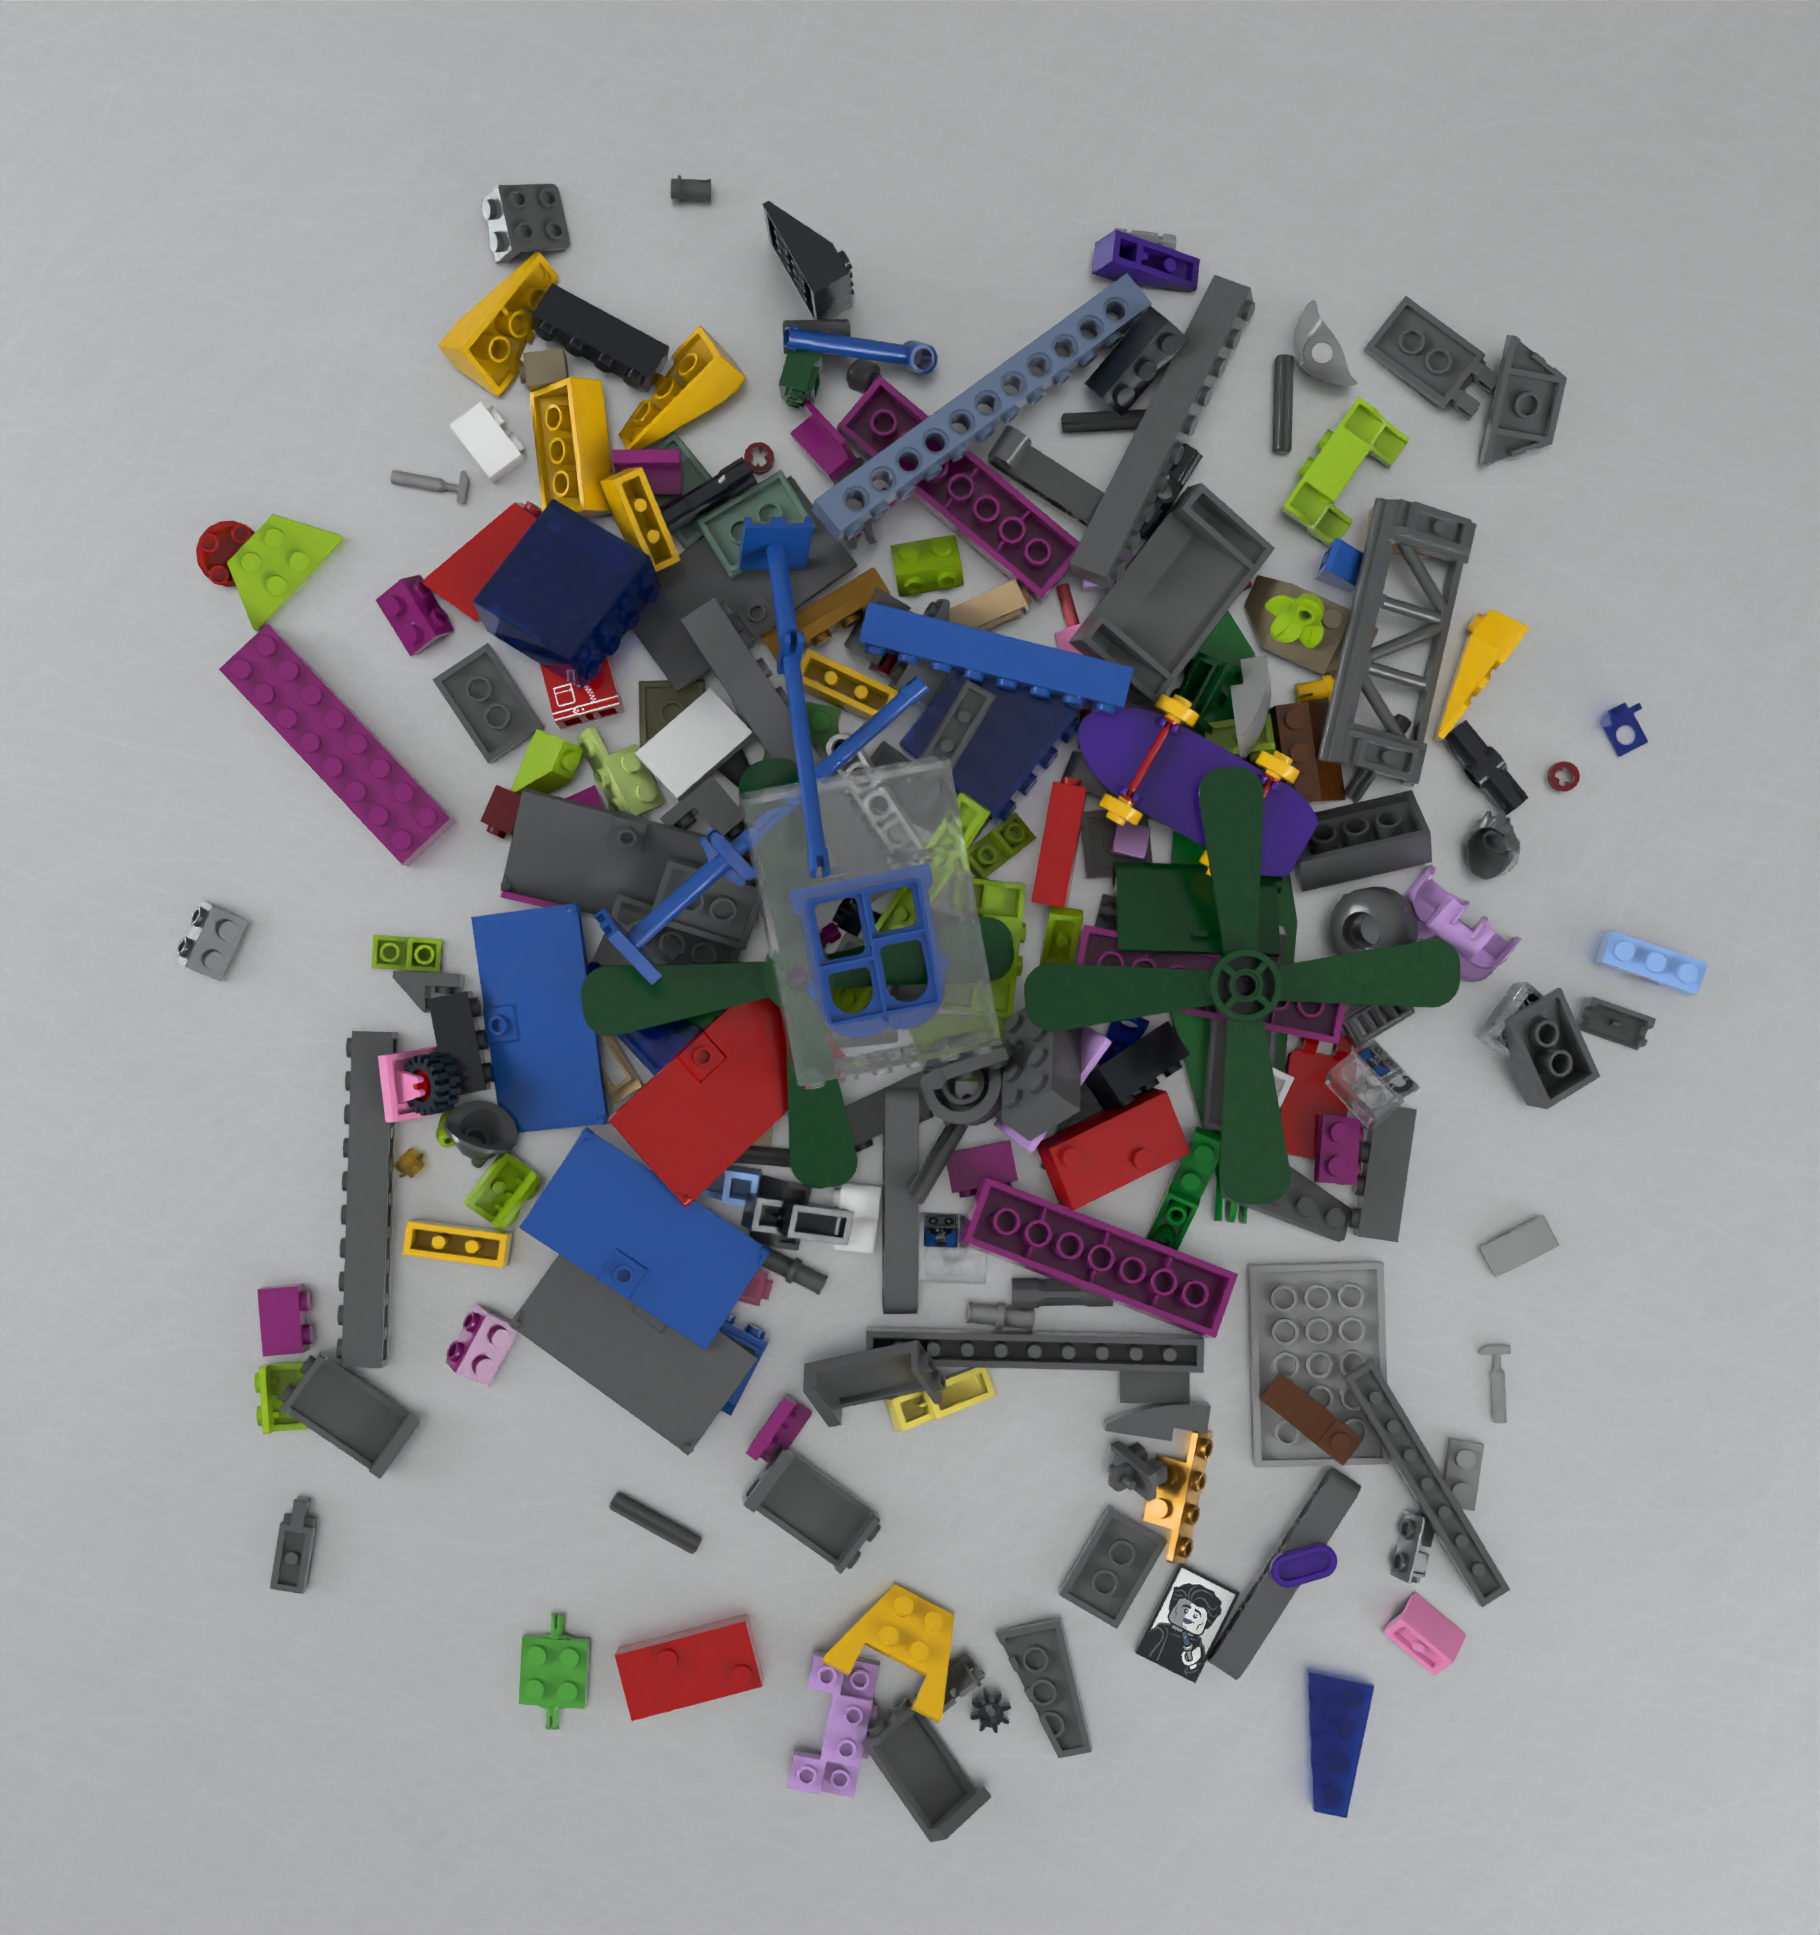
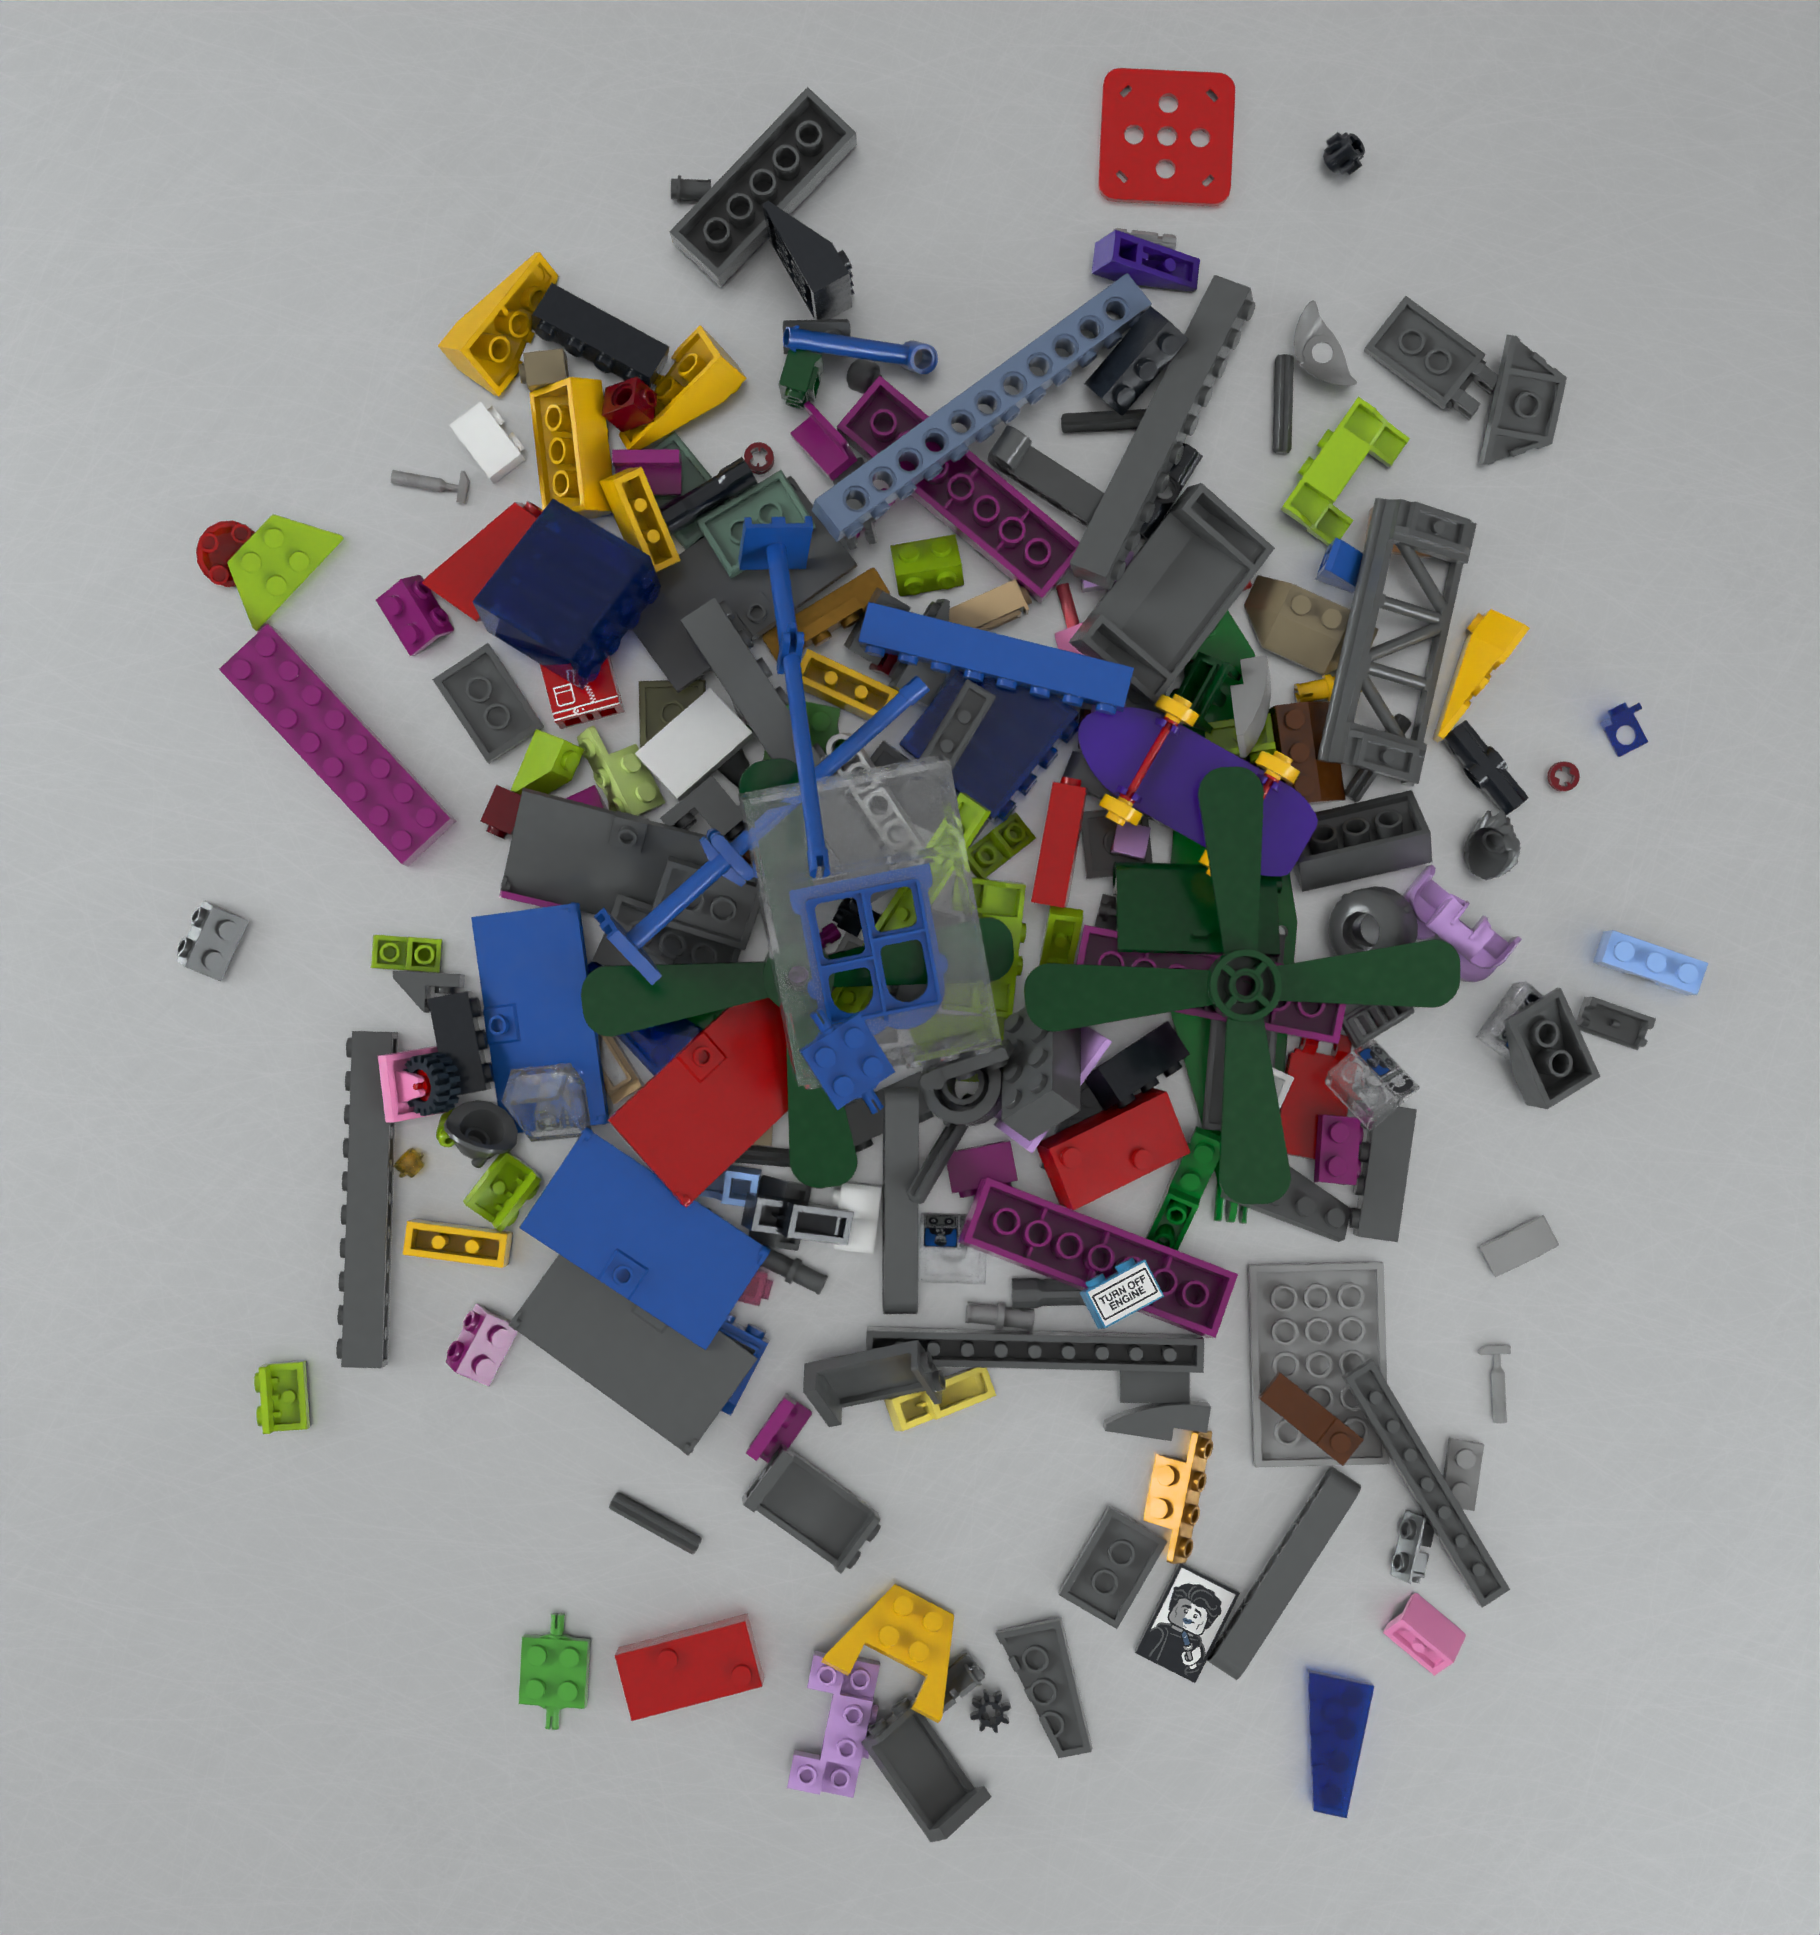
(284, 1319): magenta brick -> none
(294, 1549): dark grey hinge -> none
(349, 1413): dark grey panel -> none
(524, 220): dark grey bracket -> none
(548, 1101): none -> clear slope
(629, 404): none -> dark red brick
(777, 168): none -> dark grey brick
(847, 1060): none -> blue plate
(1120, 1293): none -> brick
(1123, 1036): clear blue bracket -> none
(1132, 1471): dark grey hips -> none
(1142, 111): none -> red piece
(1294, 622): lime plate -> none
(1303, 1565): dark purple tile -> none
(1344, 153): none -> black gear

